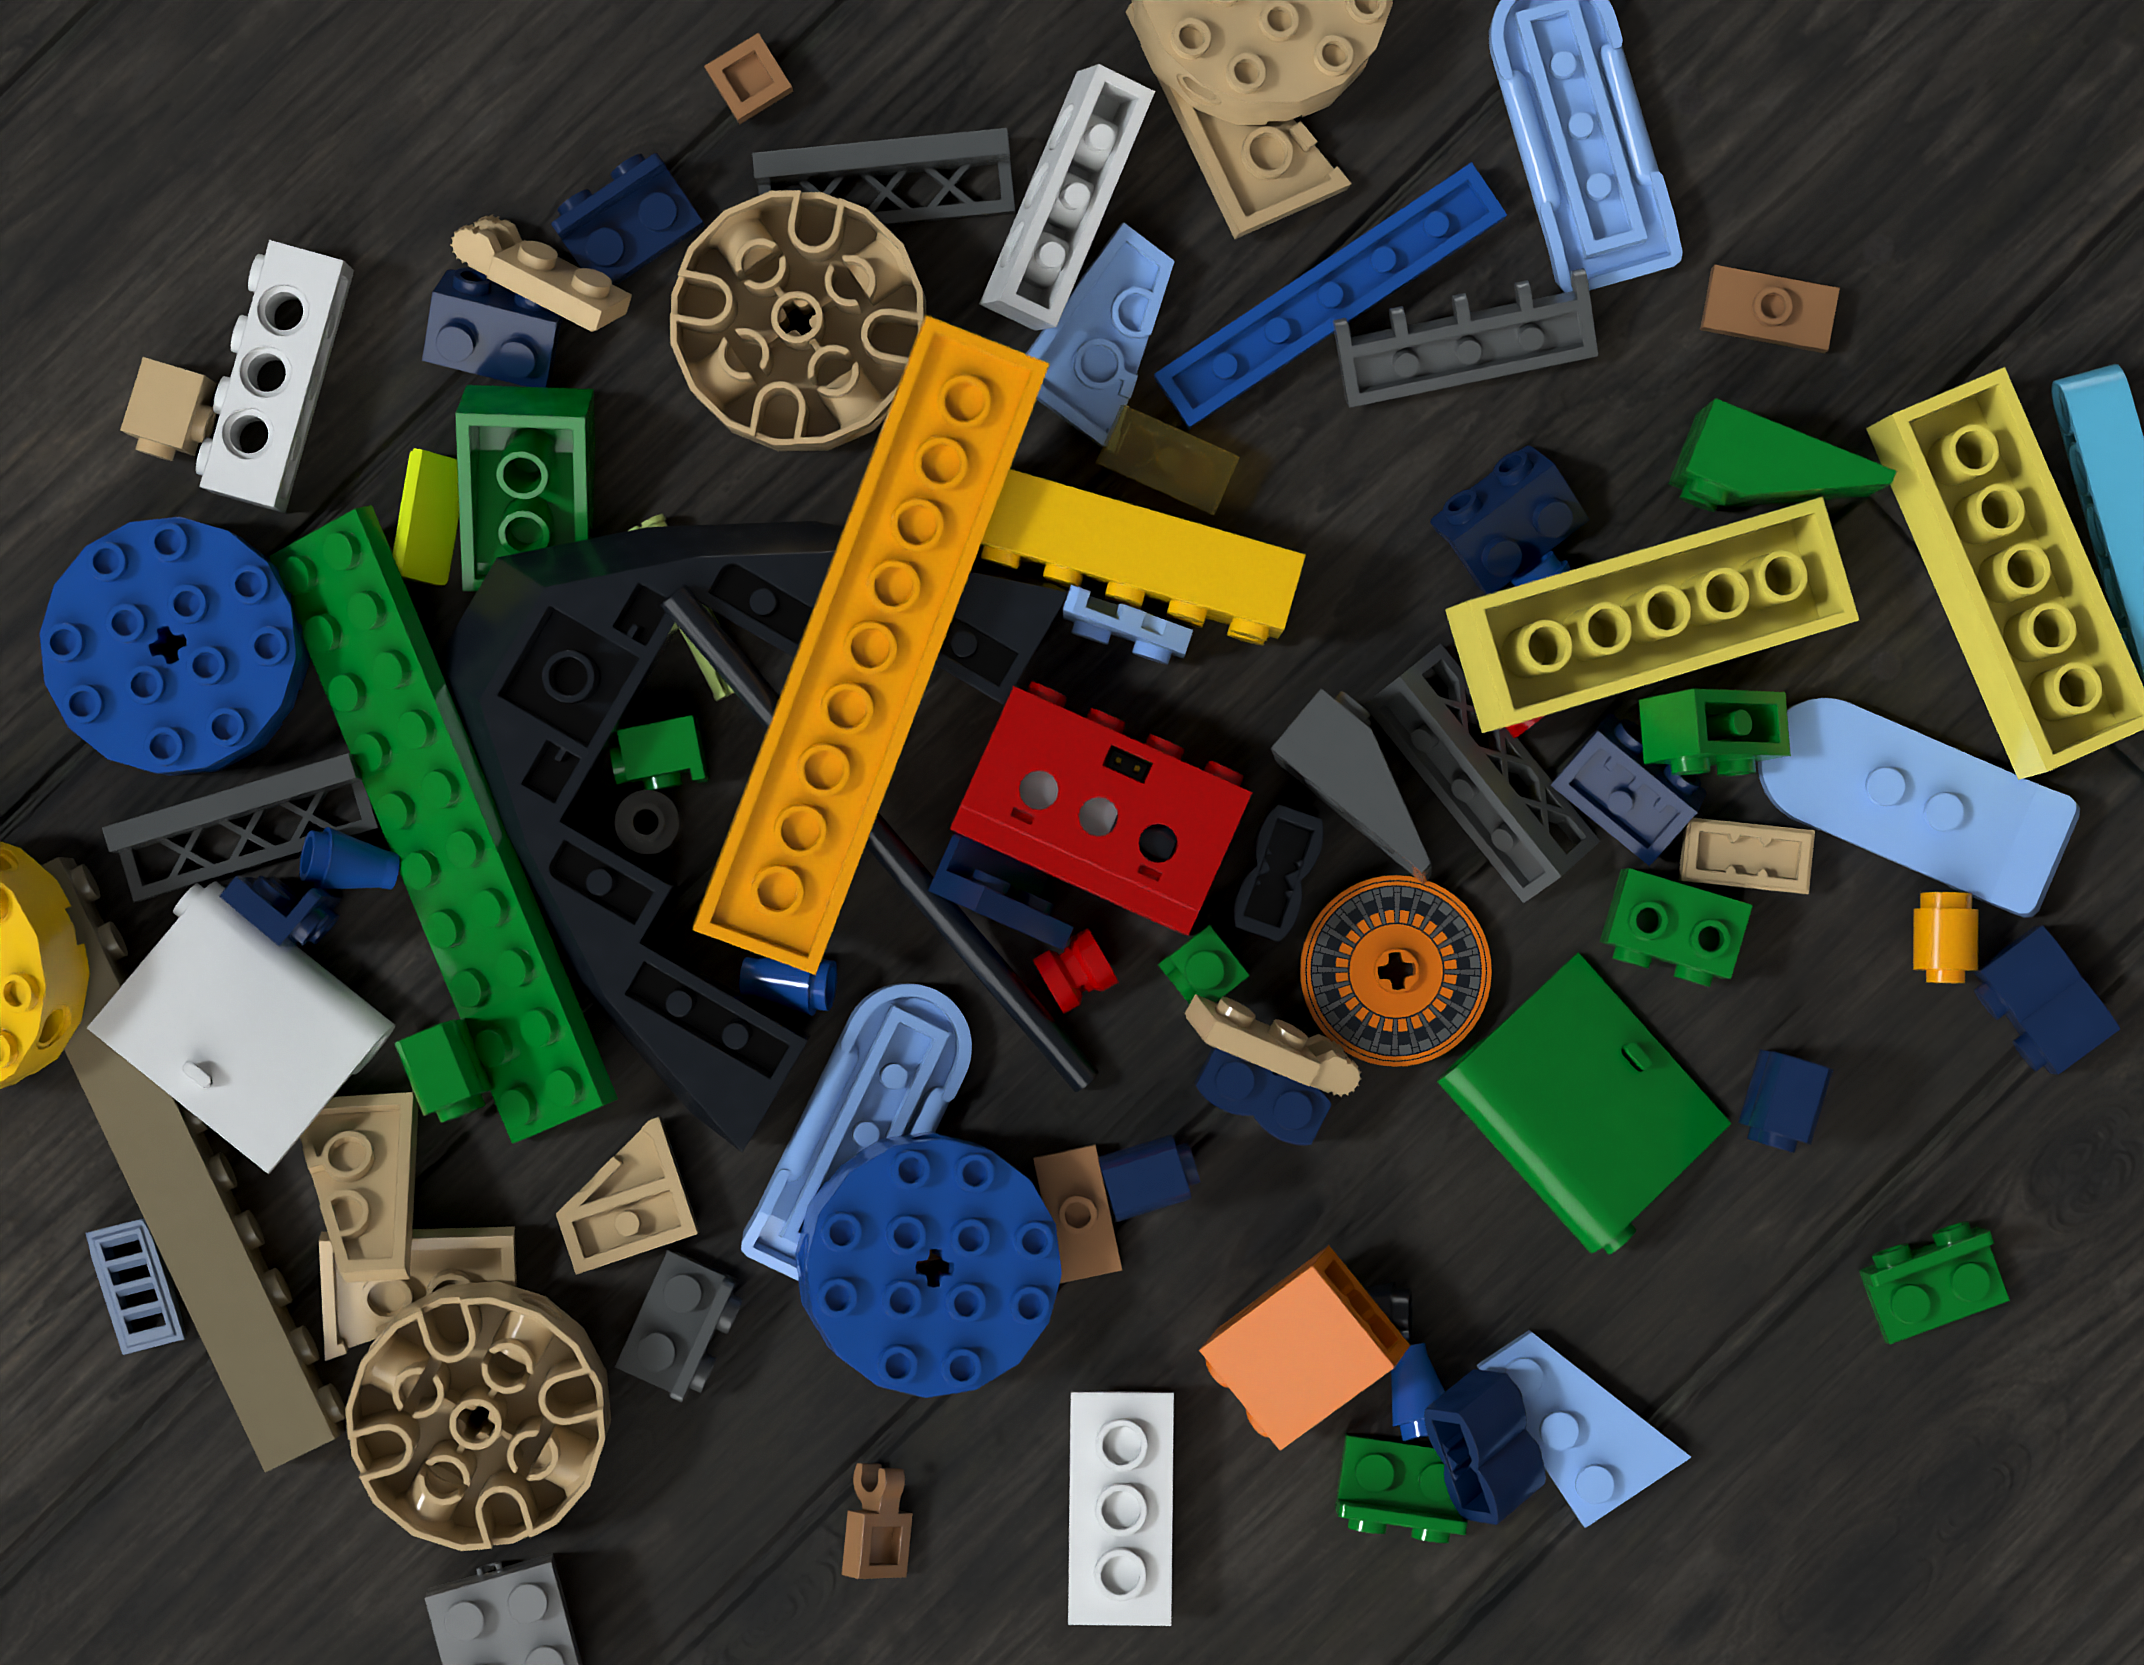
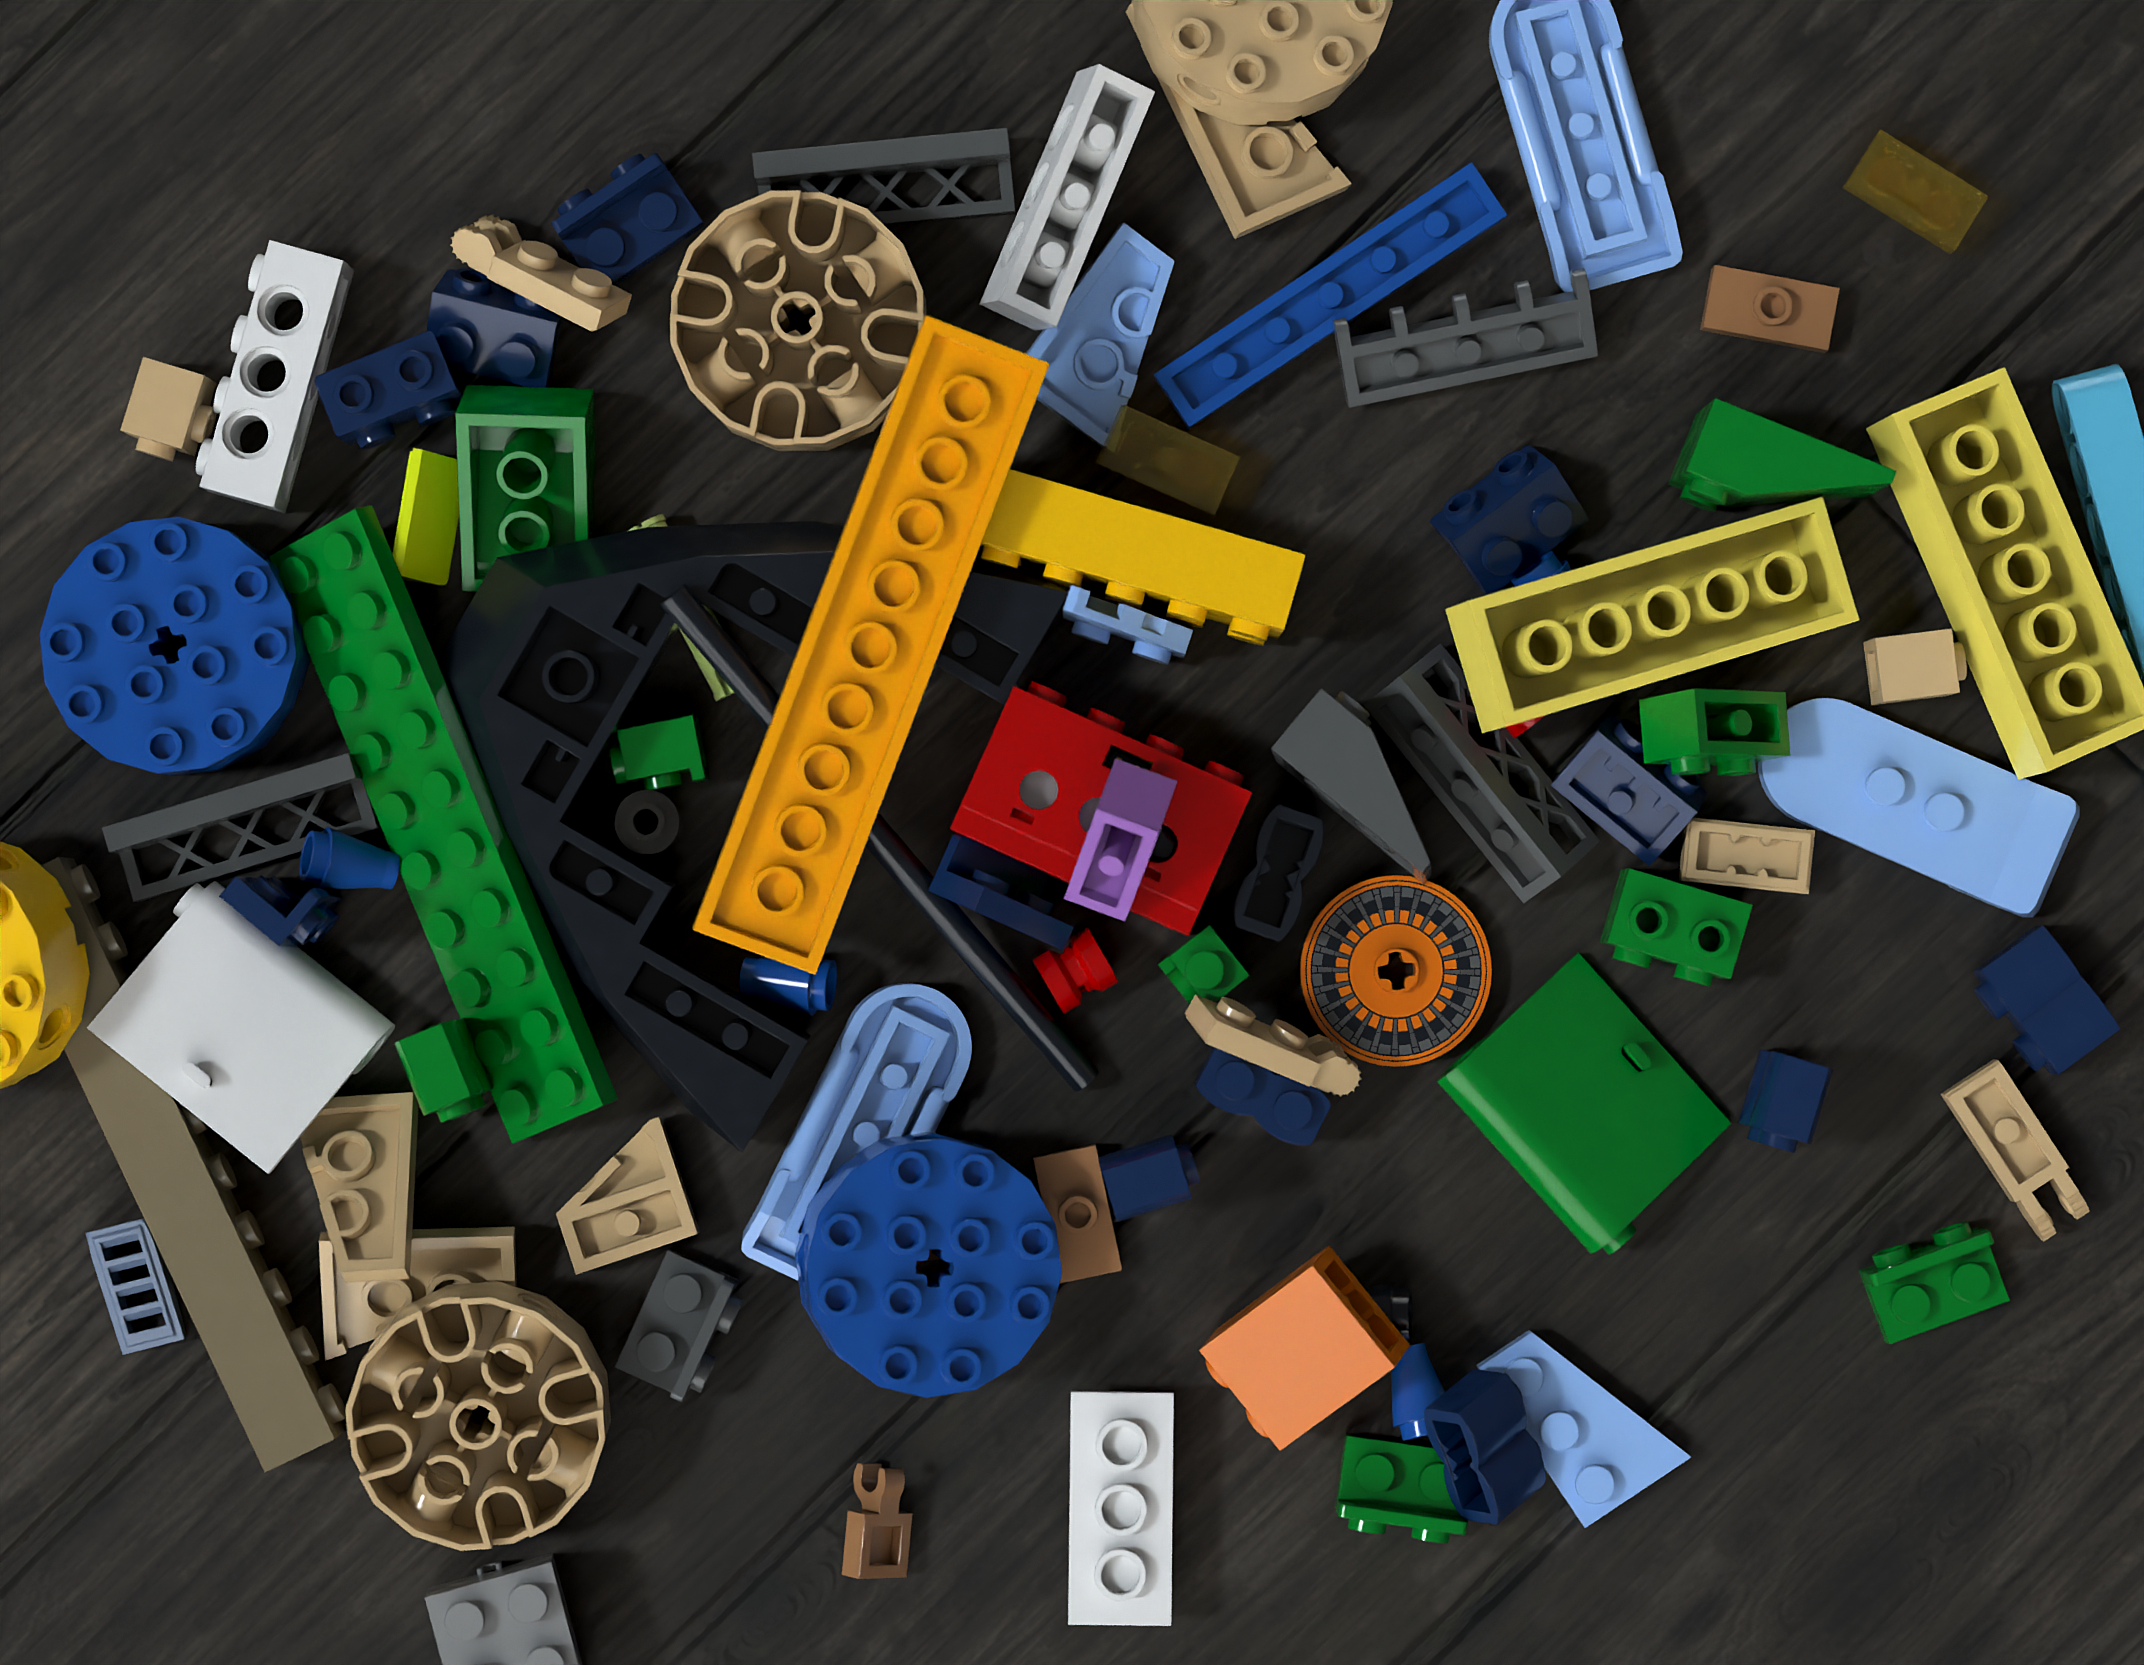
(389, 390): none -> dark blue bracket
(748, 78): medium nougat plate -> none
(1120, 839): none -> medium lavender slope
(1914, 666): none -> tan brick
(1915, 191): none -> clear yellow plate
(1945, 936): light orange brick -> none
(2013, 1144): none -> tan hinge

